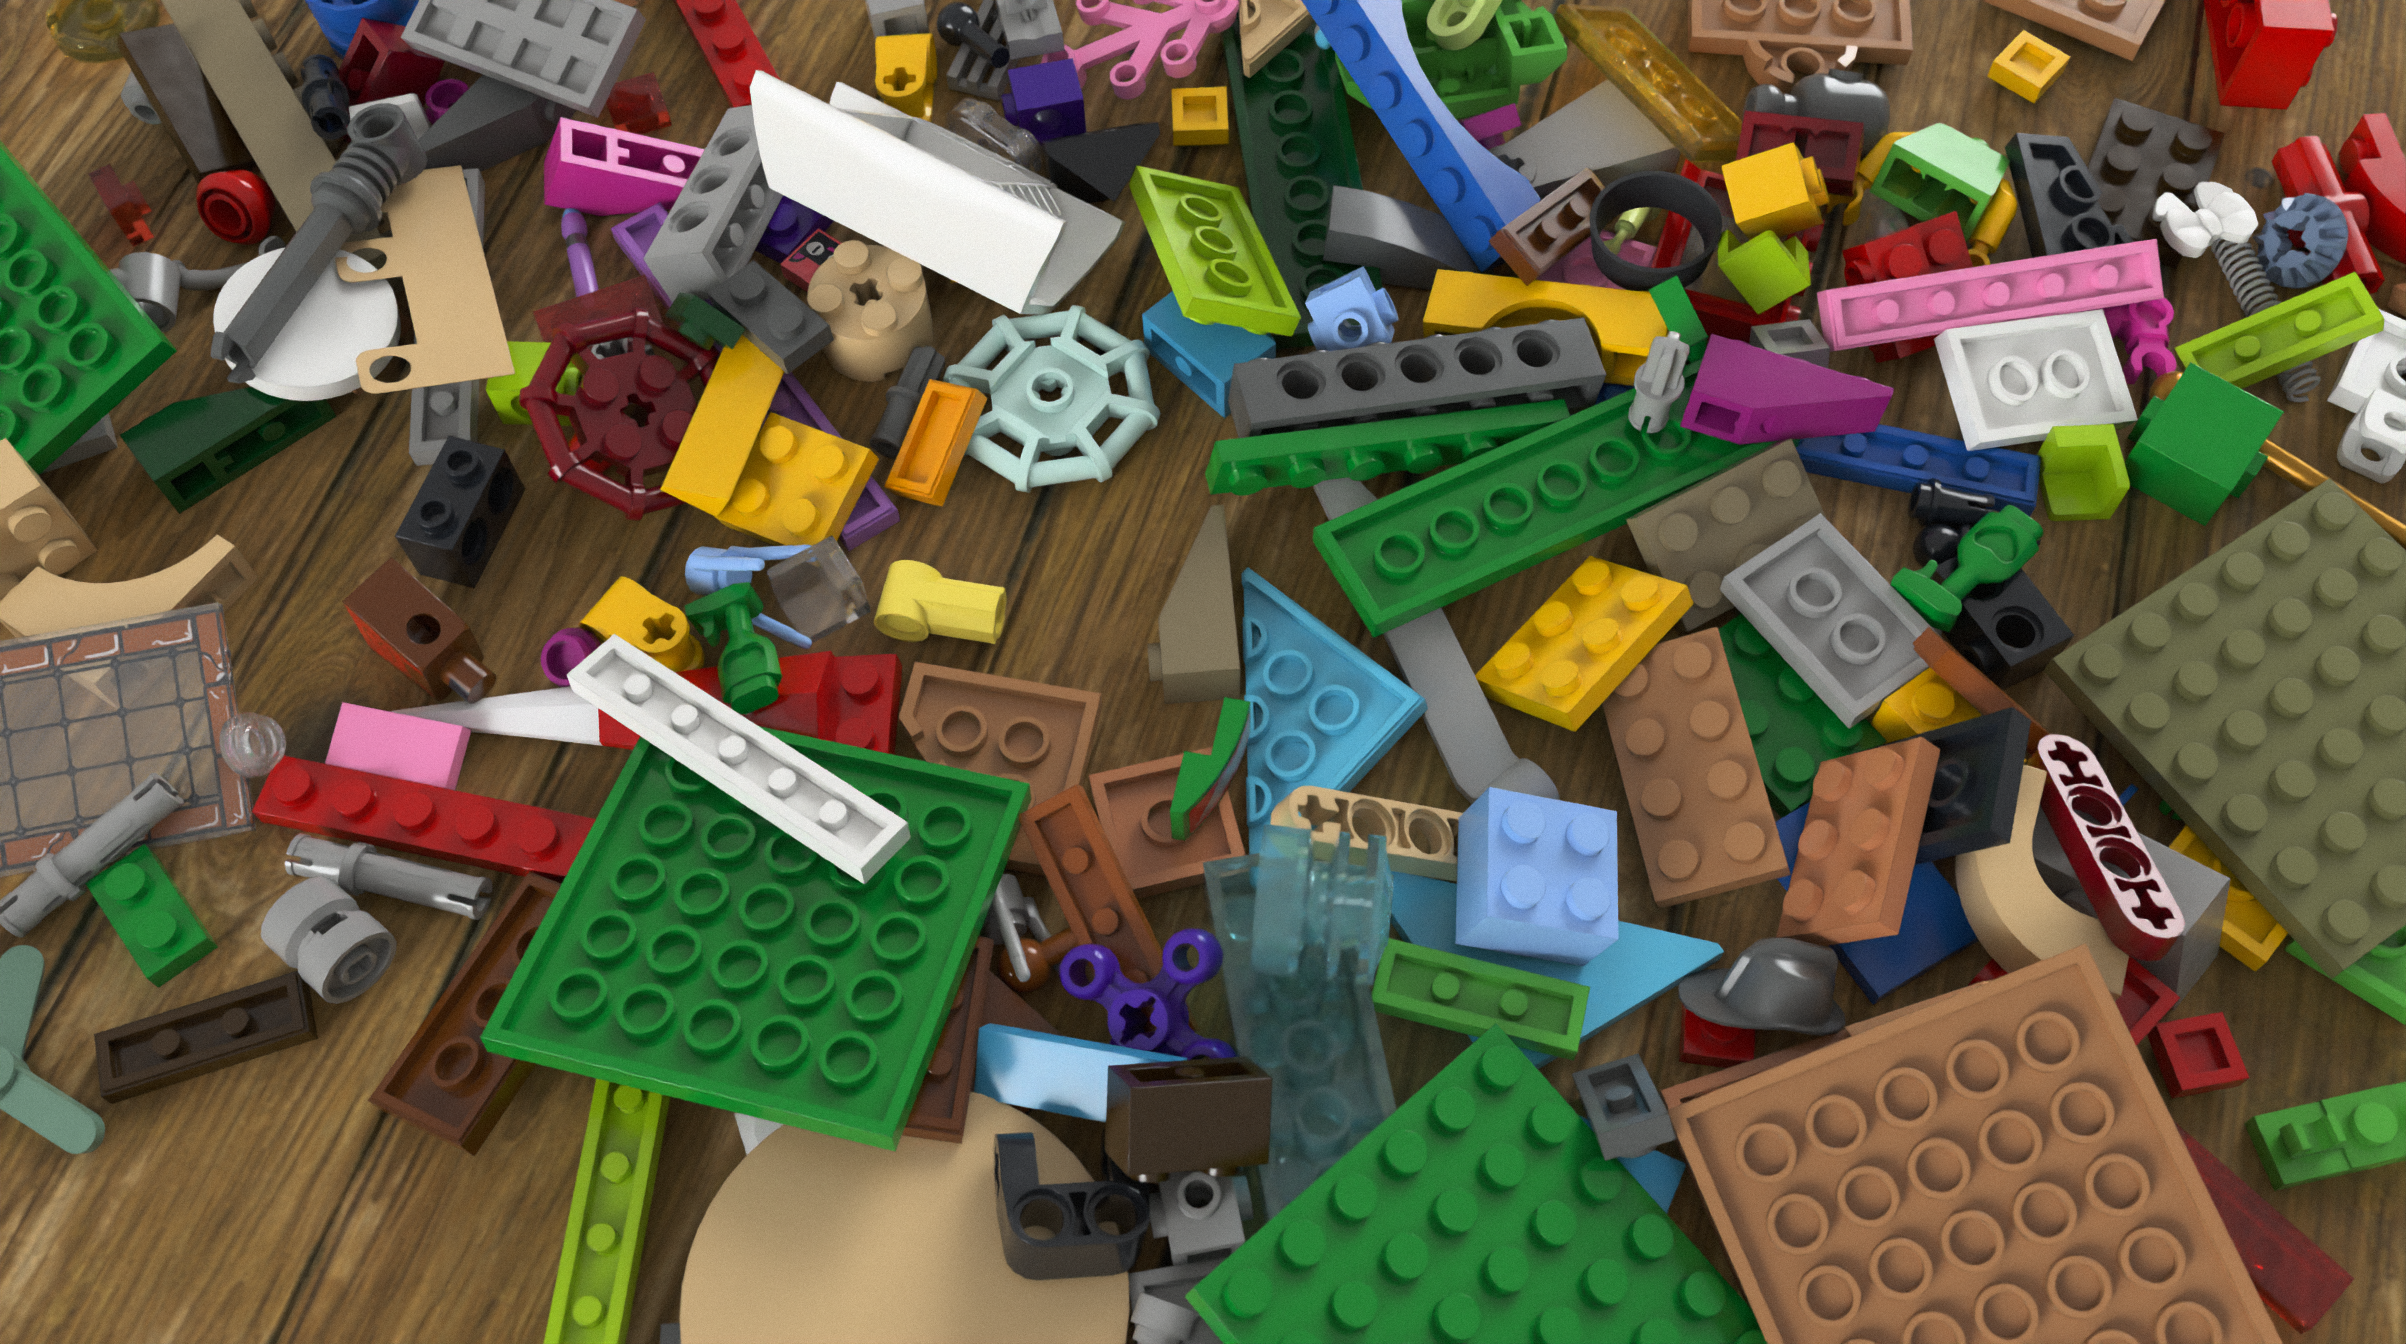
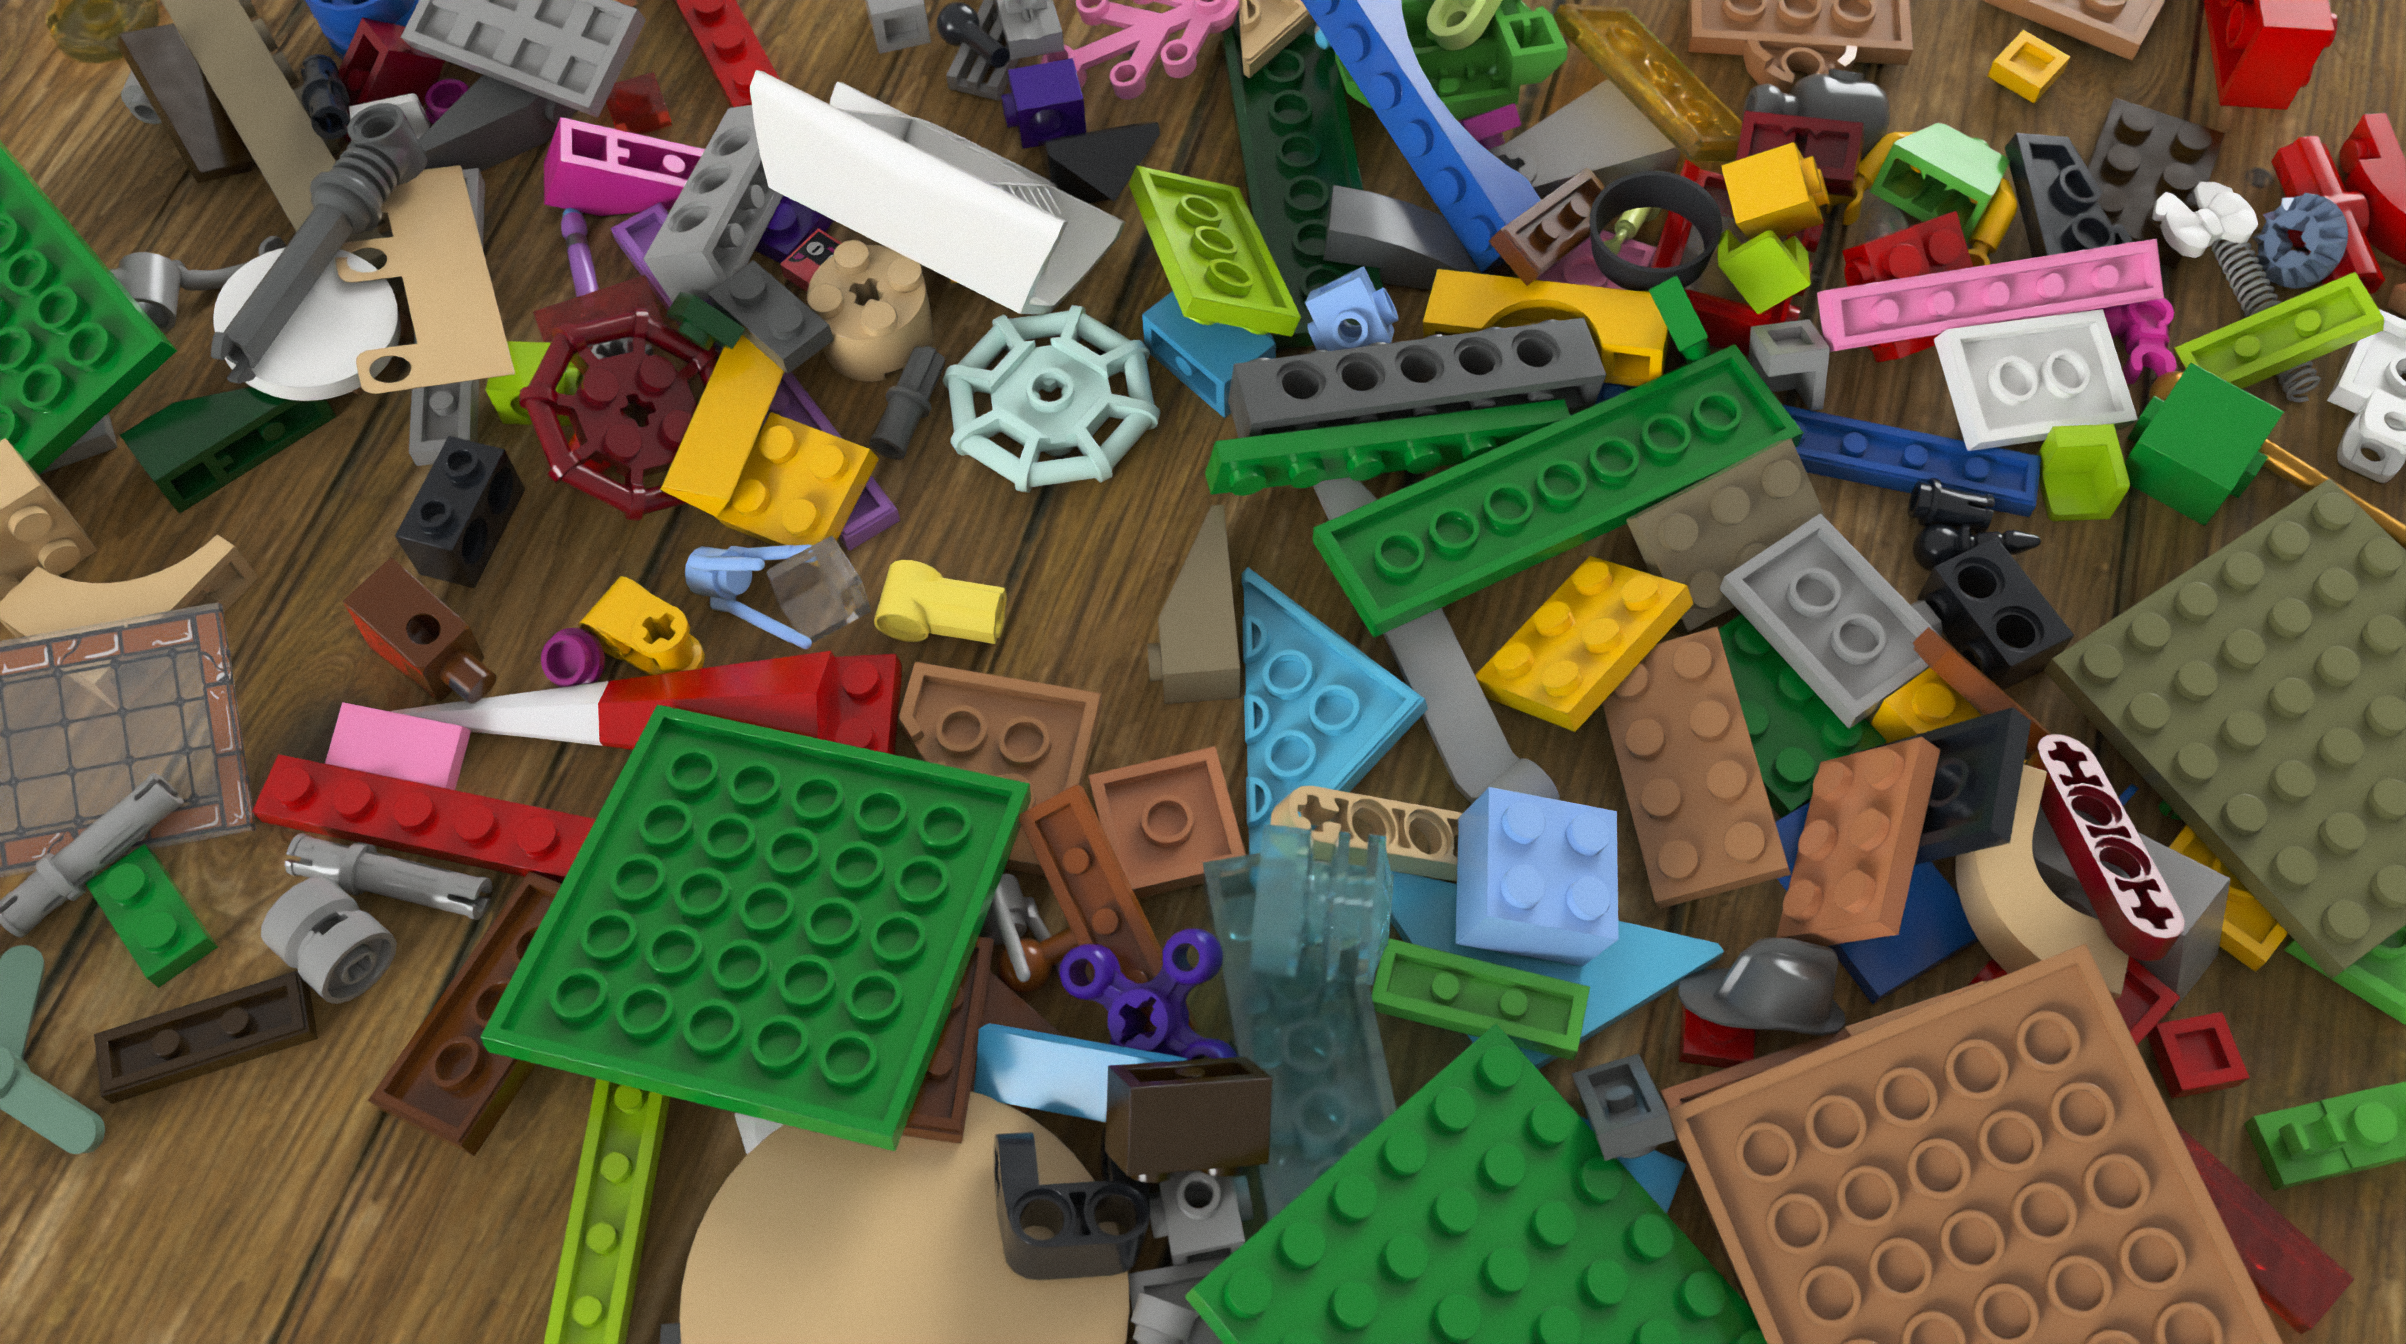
(124, 203): clear red plate -> none
(236, 206): red cone -> none
(252, 744): clear plate -> none
(740, 758): white plate -> none
(749, 662): green piece -> none
(907, 73): yellow piece -> none
(936, 442): light orange tile -> none
(984, 127): clear plate -> none
(1200, 116): yellow plate -> none
(1207, 778): green slope -> none
(1659, 382): light grey axle -> none
(1770, 397): magenta slope -> none
(1985, 555): green piece -> none

